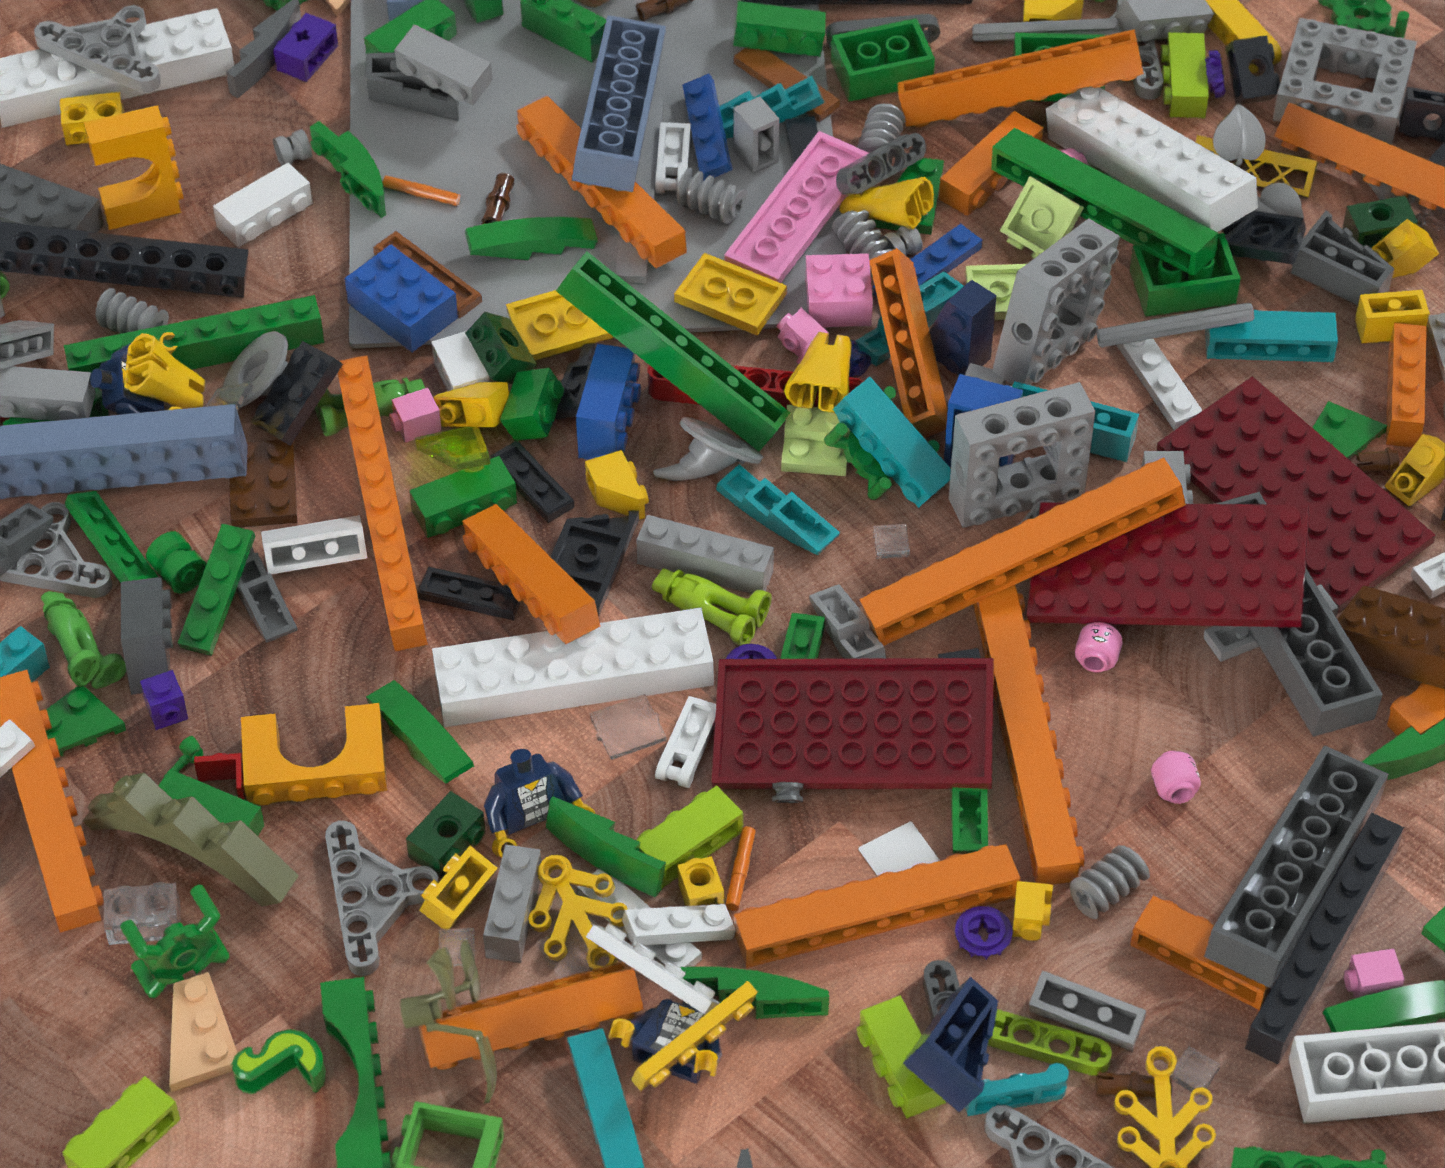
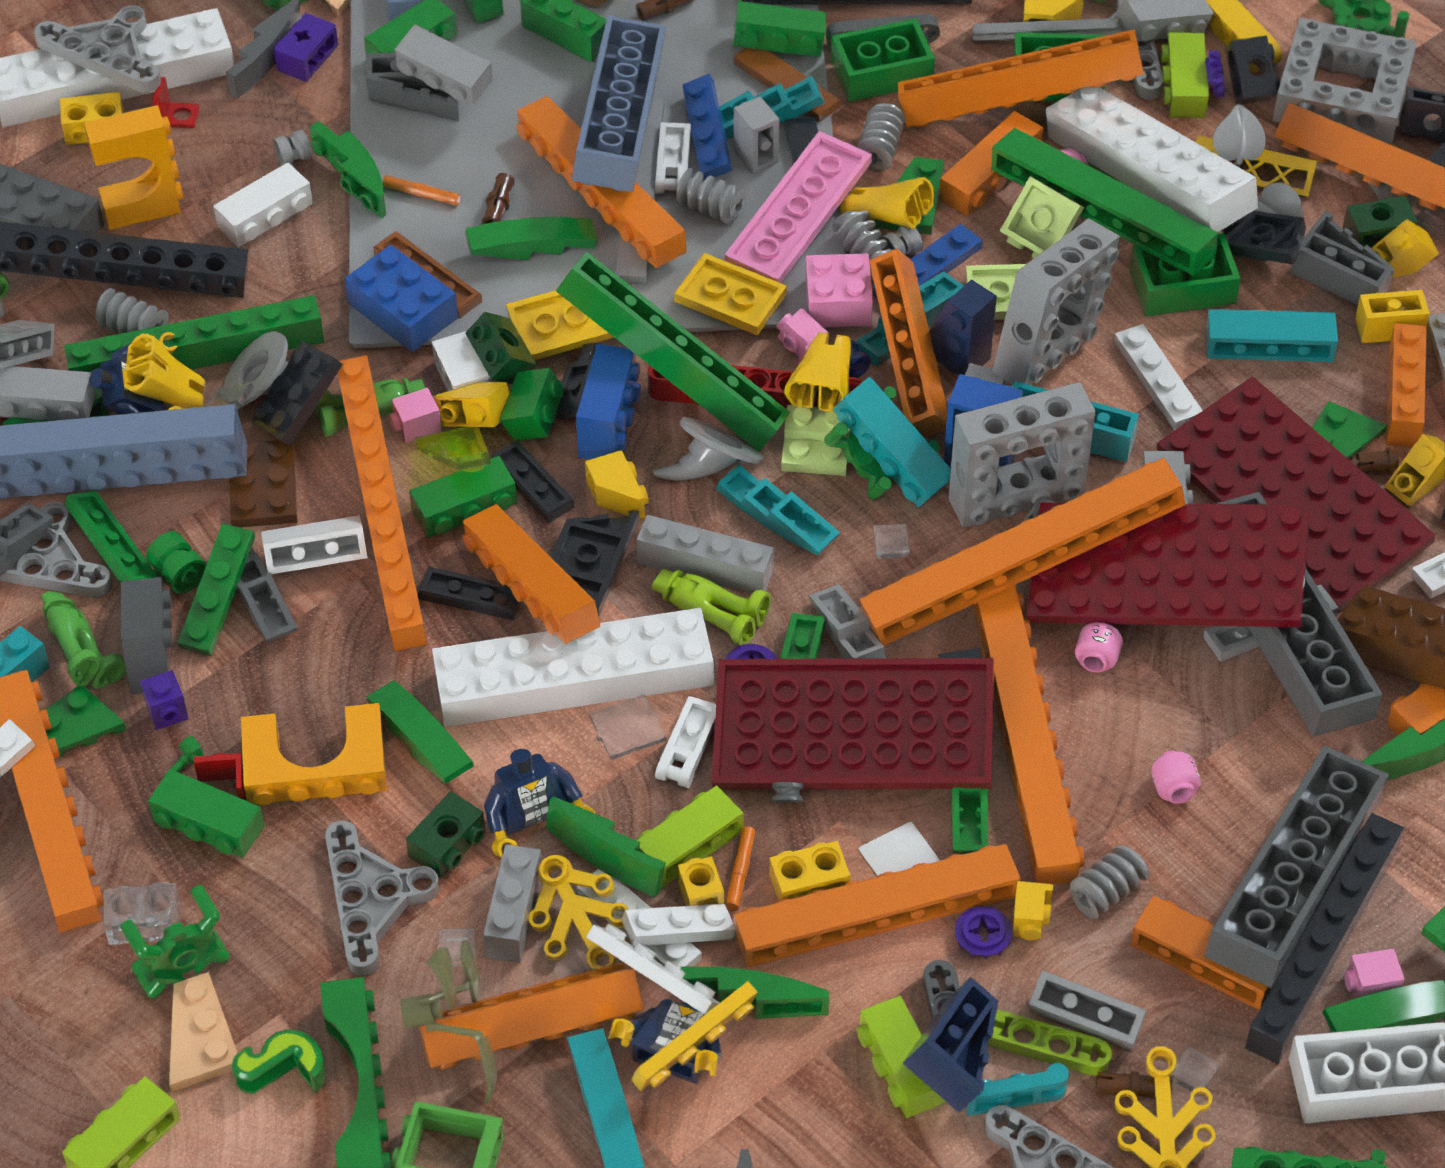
(169, 109): none -> red bracket
(185, 824): olive arch -> none
(458, 888): yellow brick -> none
(806, 866): none -> yellow brick
(880, 160): dark grey beam -> none
(1175, 325): light grey axle -> none

